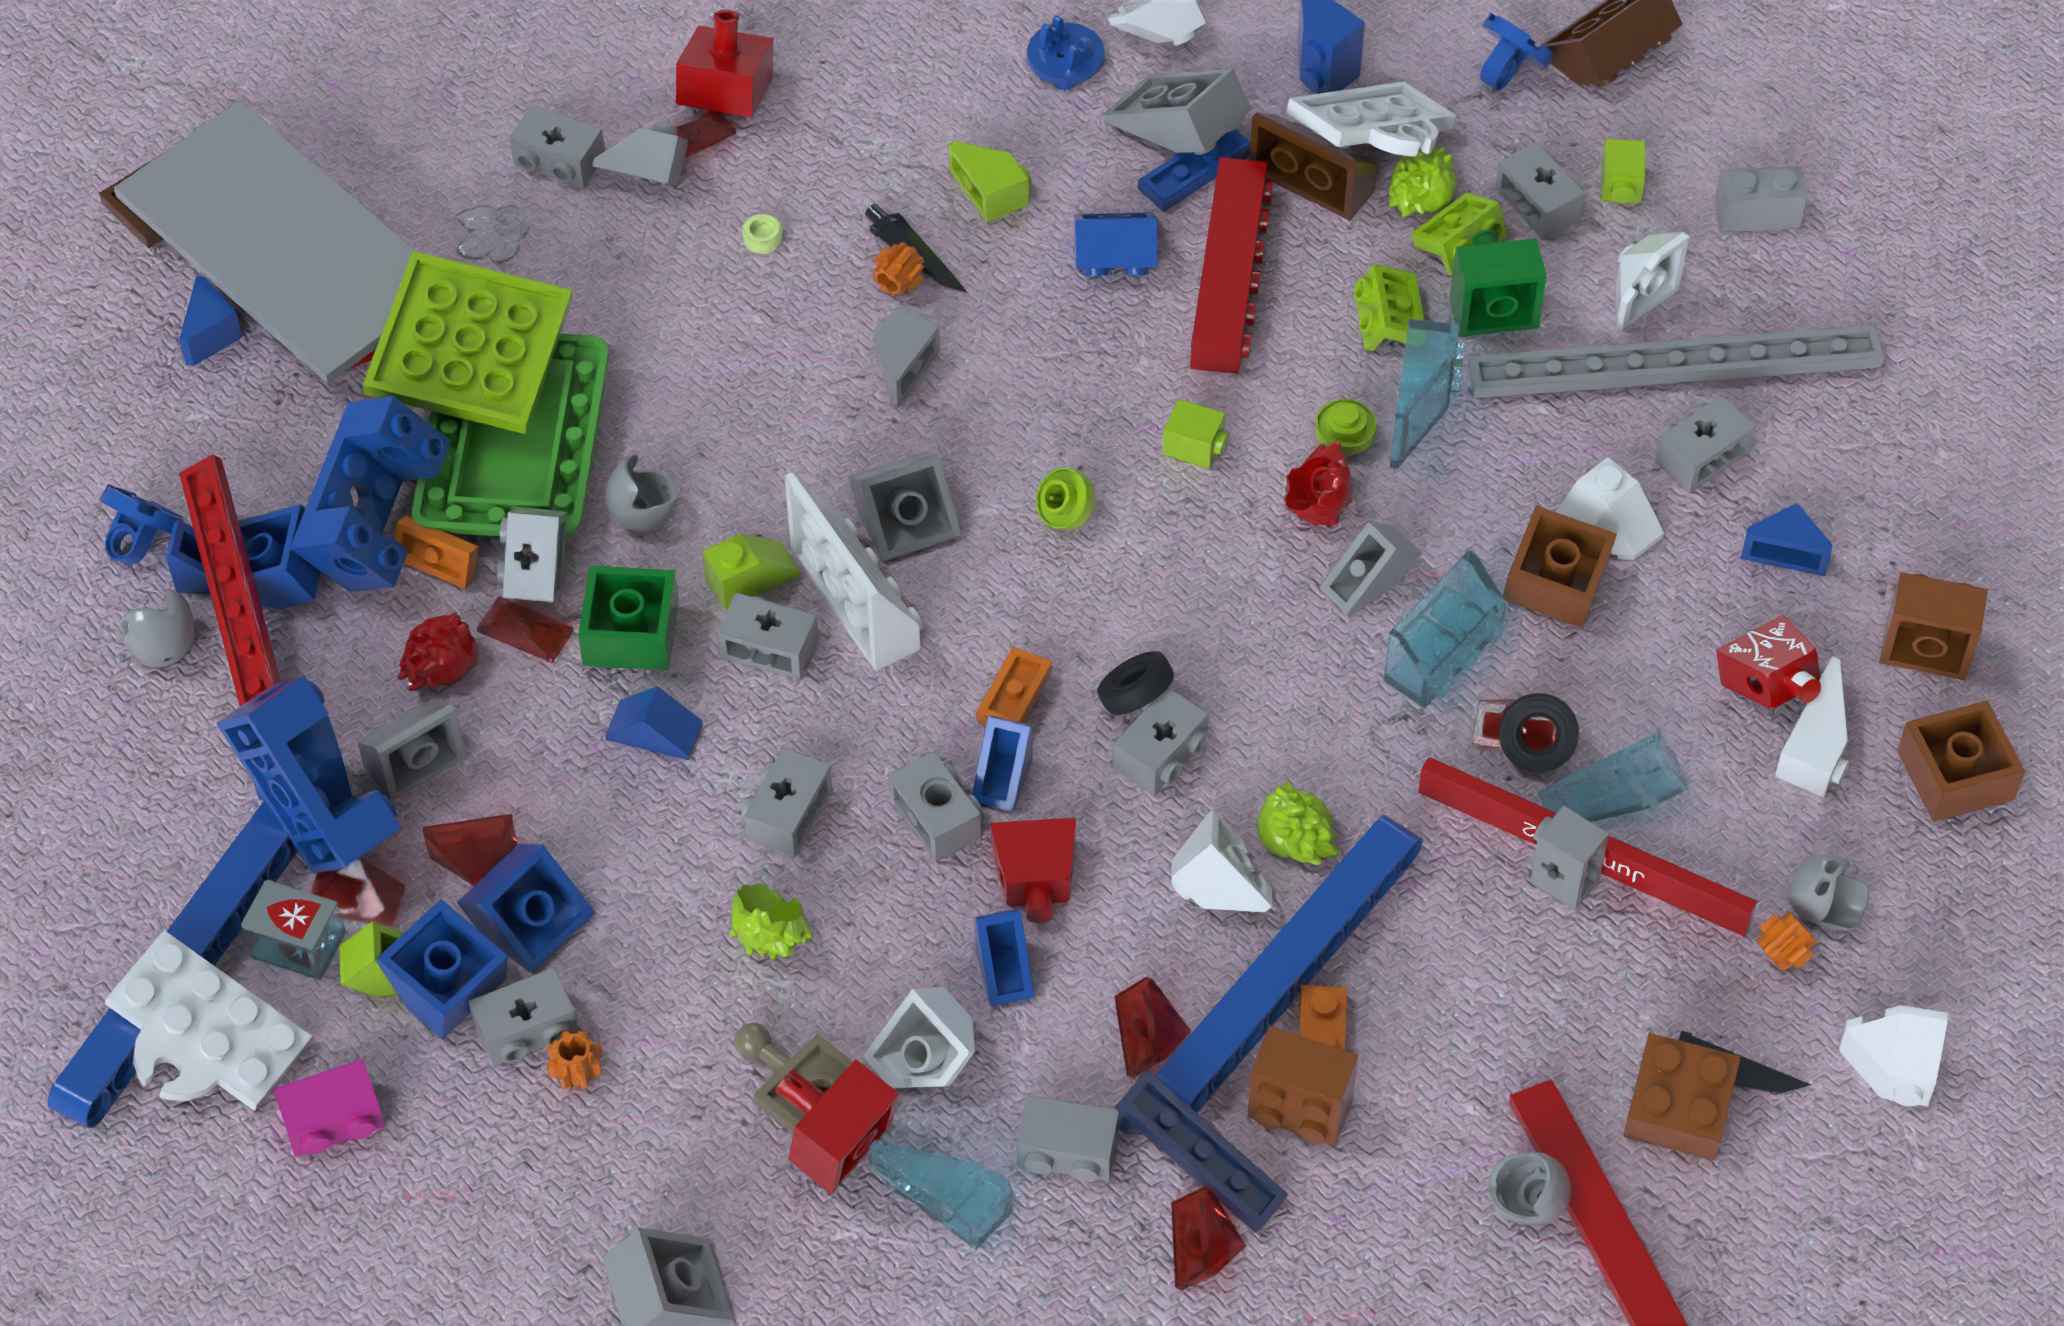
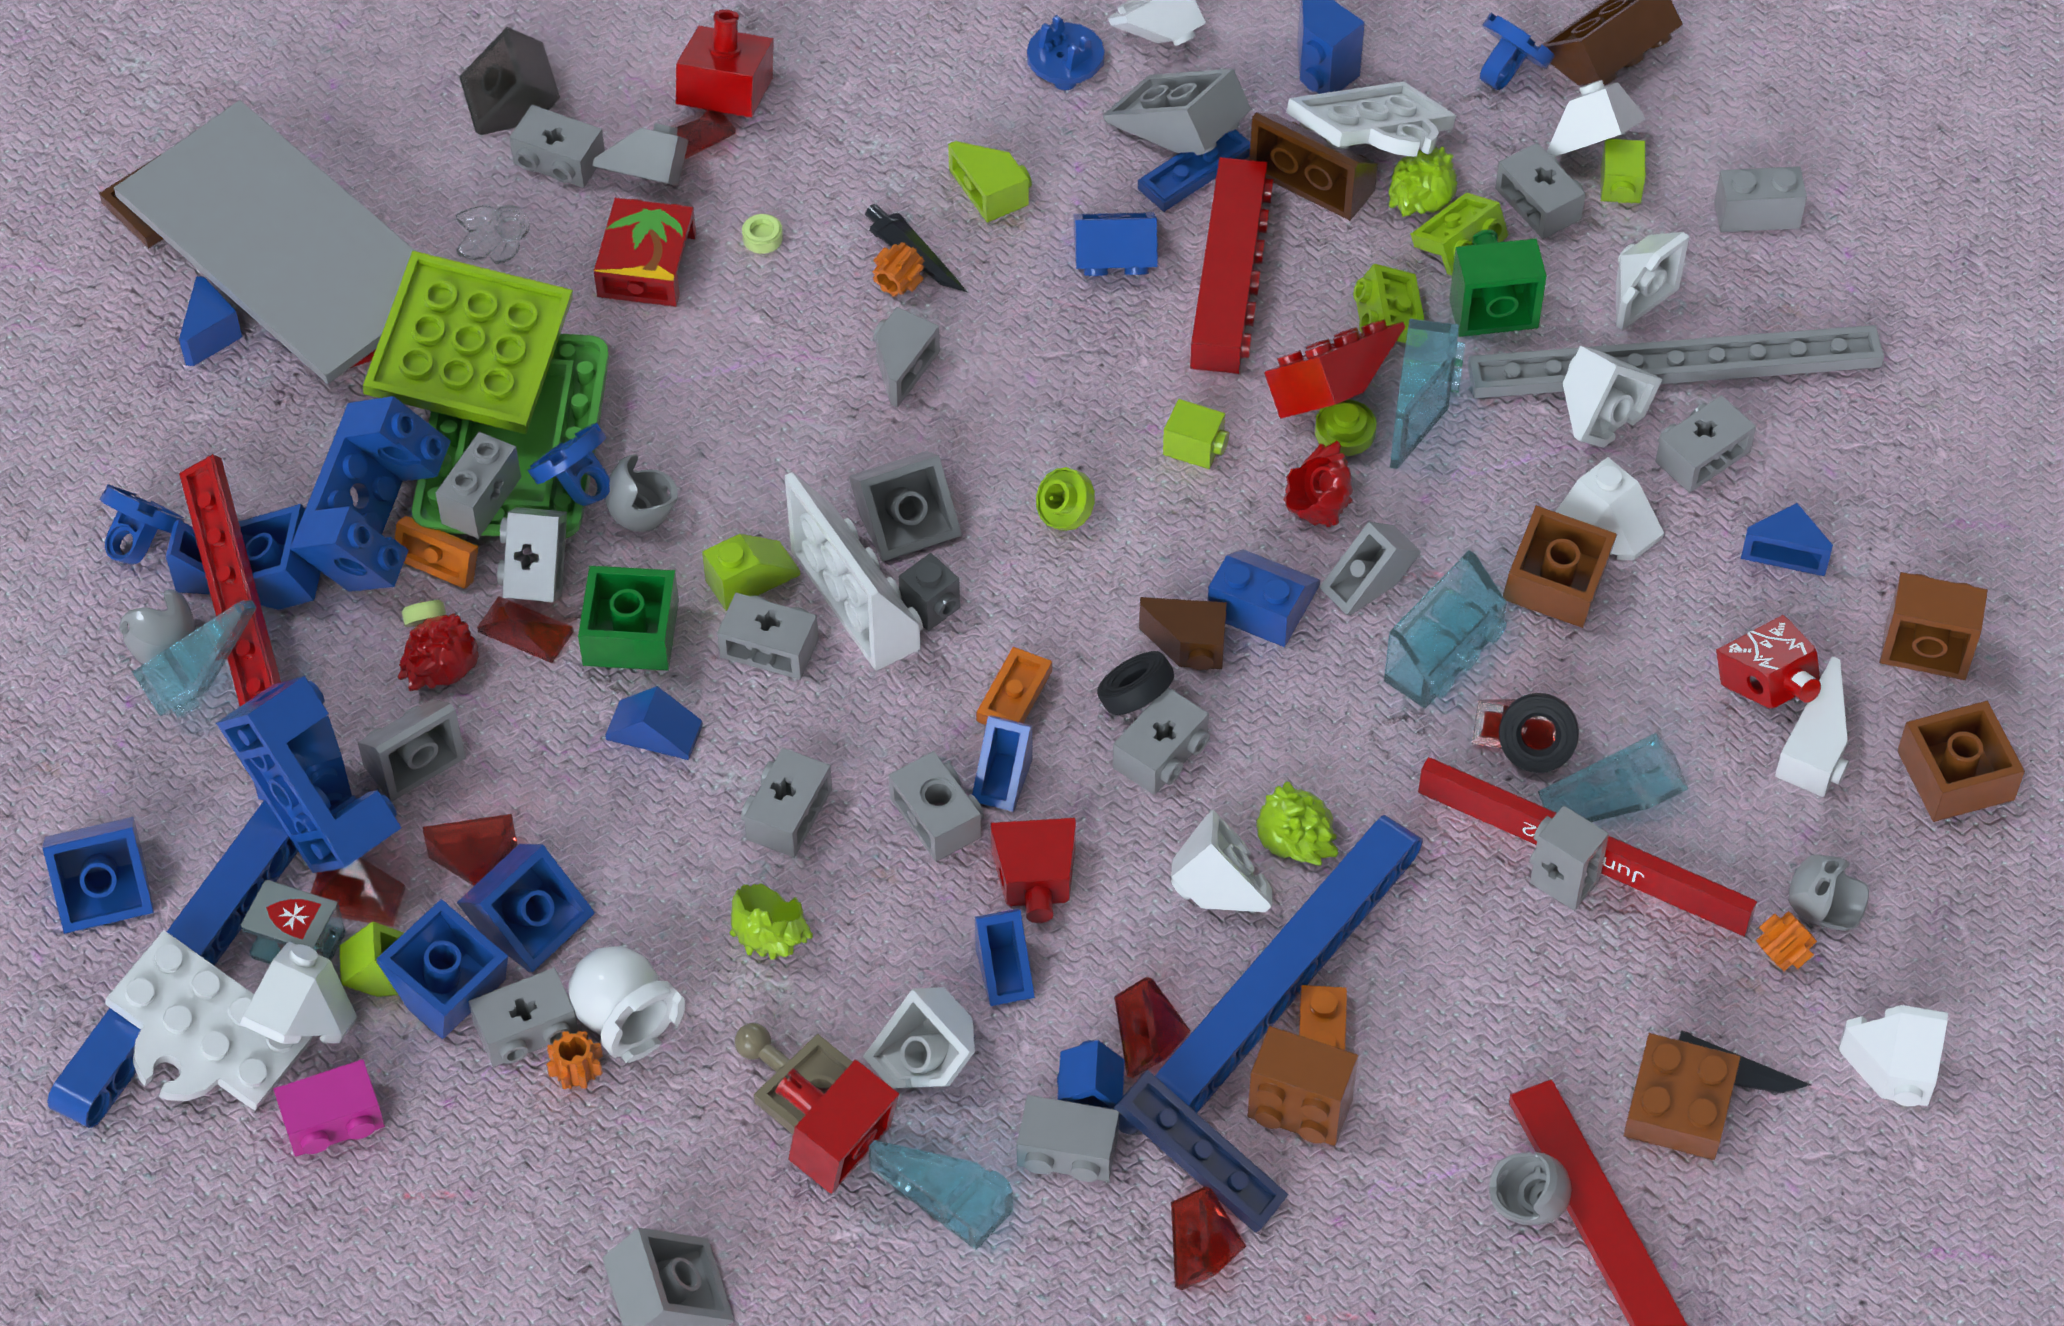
(98, 874): none -> blue slope
(192, 664): none -> clear light blue slope
(300, 999): none -> white slope
(418, 613): none -> yellowish green tile
(478, 485): none -> light grey brick
(508, 81): none -> clear smoke slope
(571, 462): none -> blue tile
(624, 1001): none -> white tile
(643, 251): none -> red panel
(930, 590): none -> dark grey brick
(1091, 1075): none -> blue brick
(1186, 630): none -> reddish brown slope
(1262, 595): none -> blue slope
(1329, 370): none -> red slope
(1594, 117): none -> white slope
(1605, 395): none -> white slope

